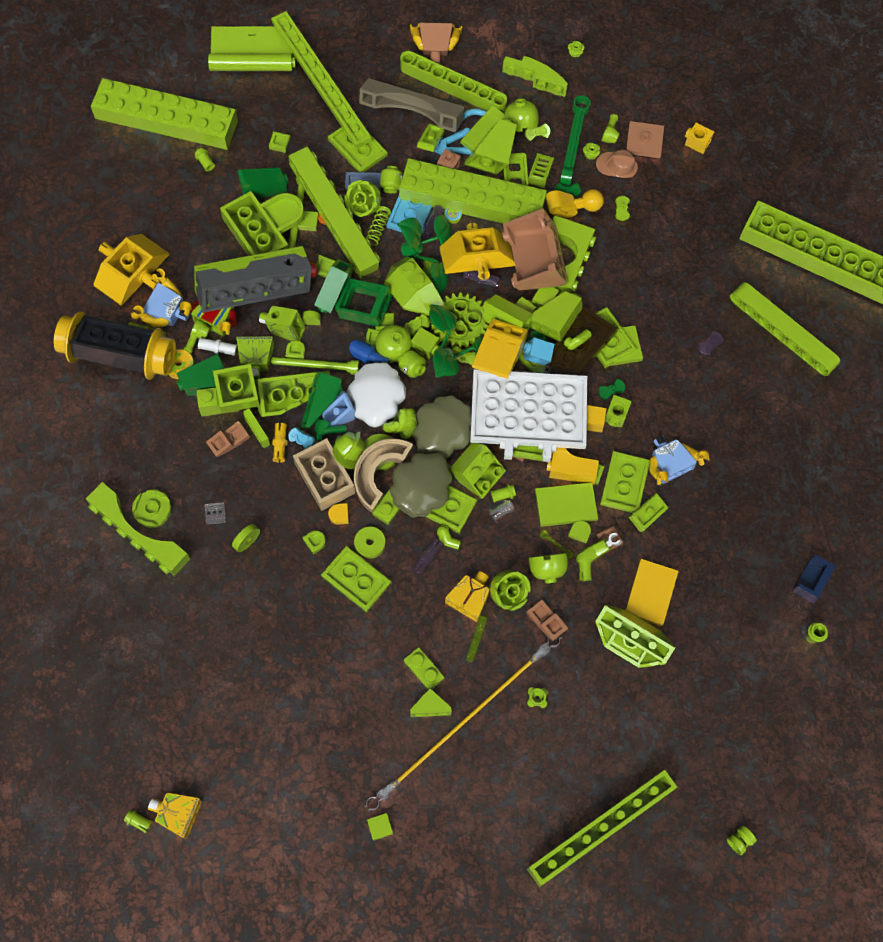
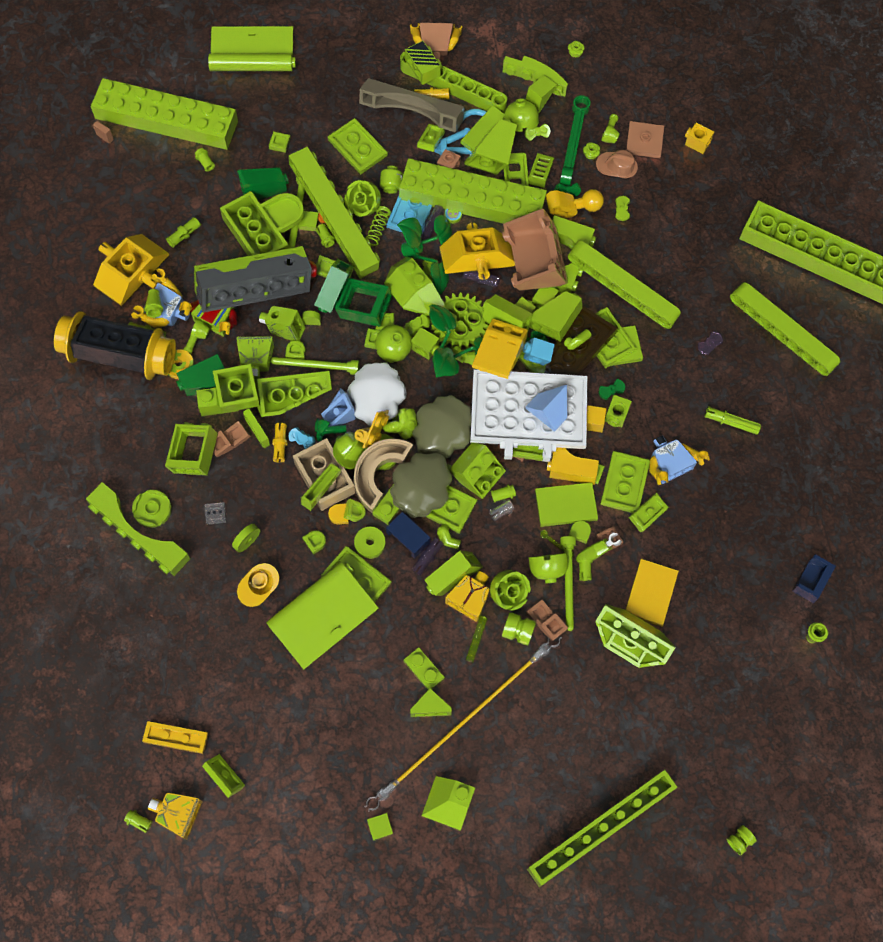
(103, 132): none -> nougat tile
(153, 304): none -> lime cone
(175, 737): none -> yellow plate
(177, 446): none -> lime window
(183, 232): none -> lime pin
(217, 346): white pin -> none
(223, 775): none -> lime plate
(257, 584): none -> yellow piece
(310, 620): none -> lime door
(320, 486): none -> lime piece
(321, 80): lime plate -> none
(322, 394): green slope -> none
(327, 239): none -> lime pin
(354, 510): none -> lime tile
(366, 353): blue arm -> none
(367, 176): sand blue tile -> none
(372, 434): none -> yellow hinge
(408, 534): none -> dark blue panel
(412, 364): lime head -> none
(423, 62): none -> lime brick
(436, 93): none -> yellow pin
(448, 802): none -> lime slope
(452, 572): none -> lime slope
(518, 628): none -> lime wheel
(532, 697): lime plate -> none
(540, 92): none -> lime slope
(550, 407): none -> light blue slope
(568, 544): none -> lime piece
(624, 284): none -> lime beam
(732, 420): none -> lime axle

